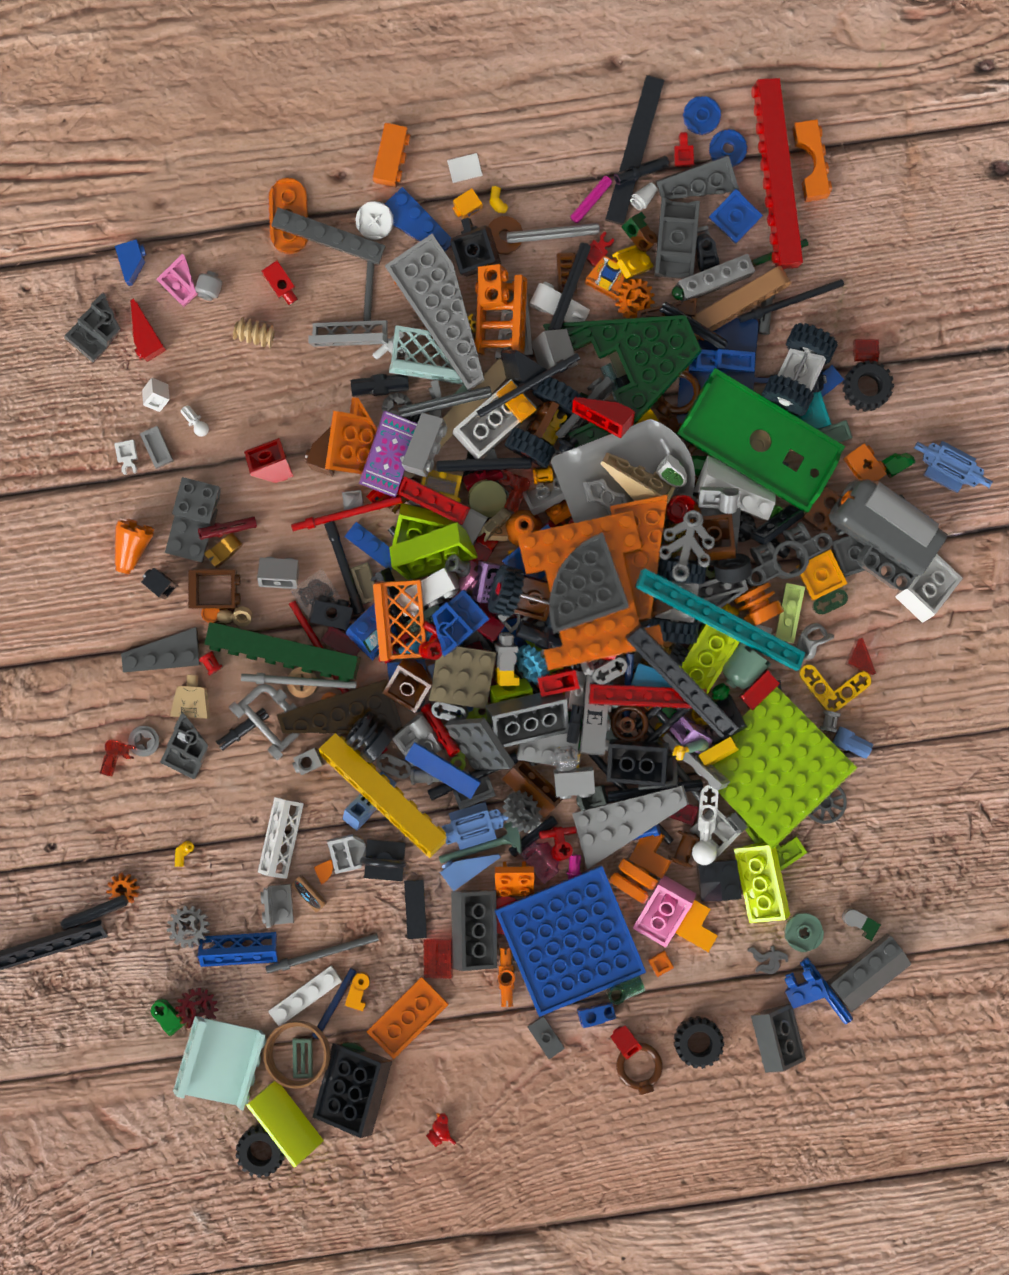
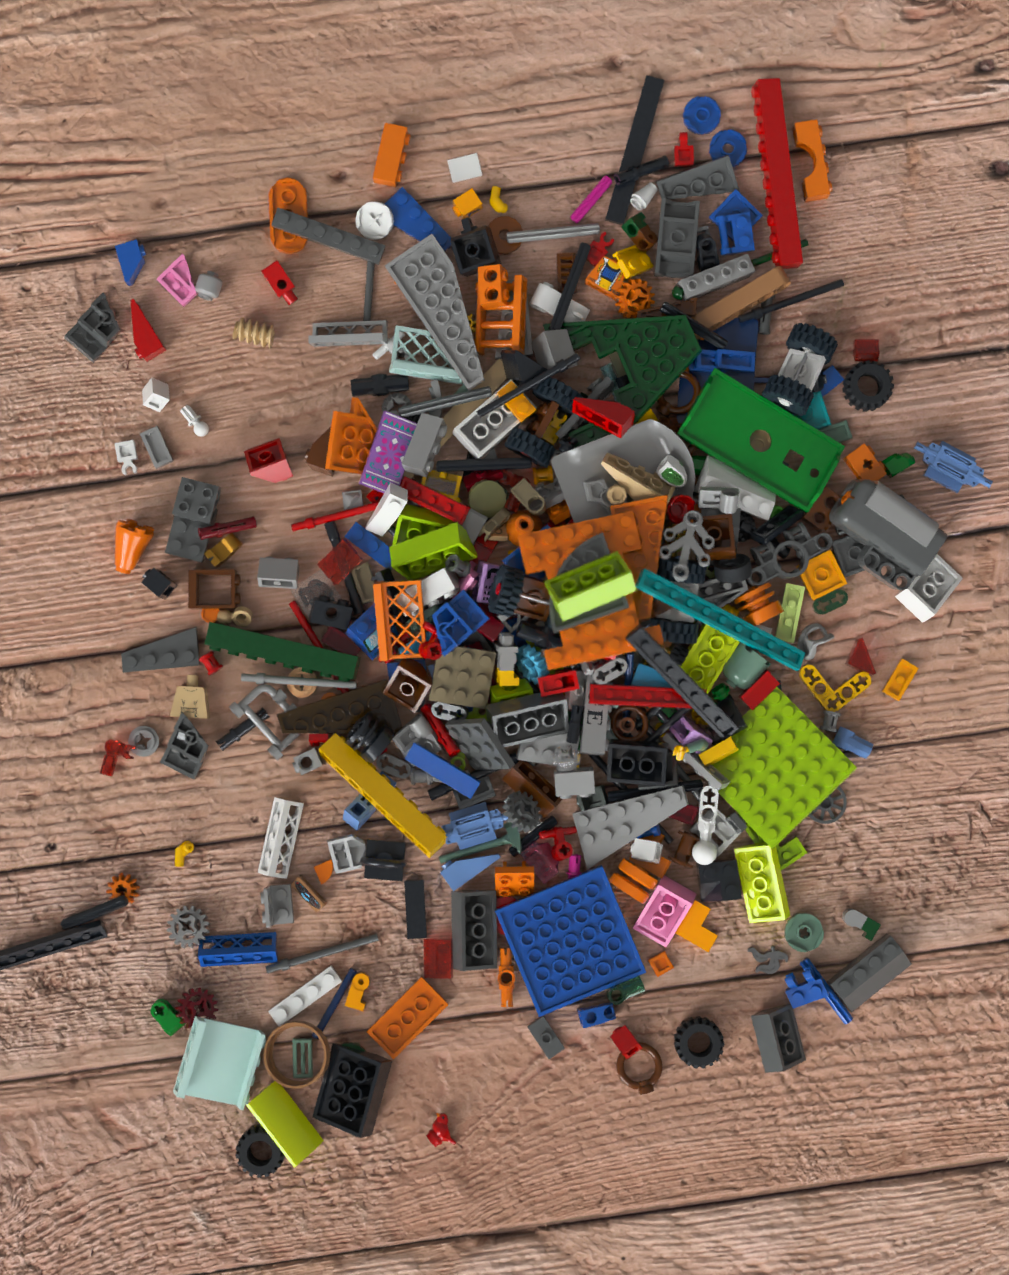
(315, 739): none -> red tile
(340, 561): none -> clear red plate
(387, 509): none -> white slope
(526, 495): none -> dark tan piece
(590, 585): none -> lime slope
(616, 494): none -> tan tile
(646, 850): none -> white brick
(741, 233): none -> blue plate
(899, 679): none -> light orange plate

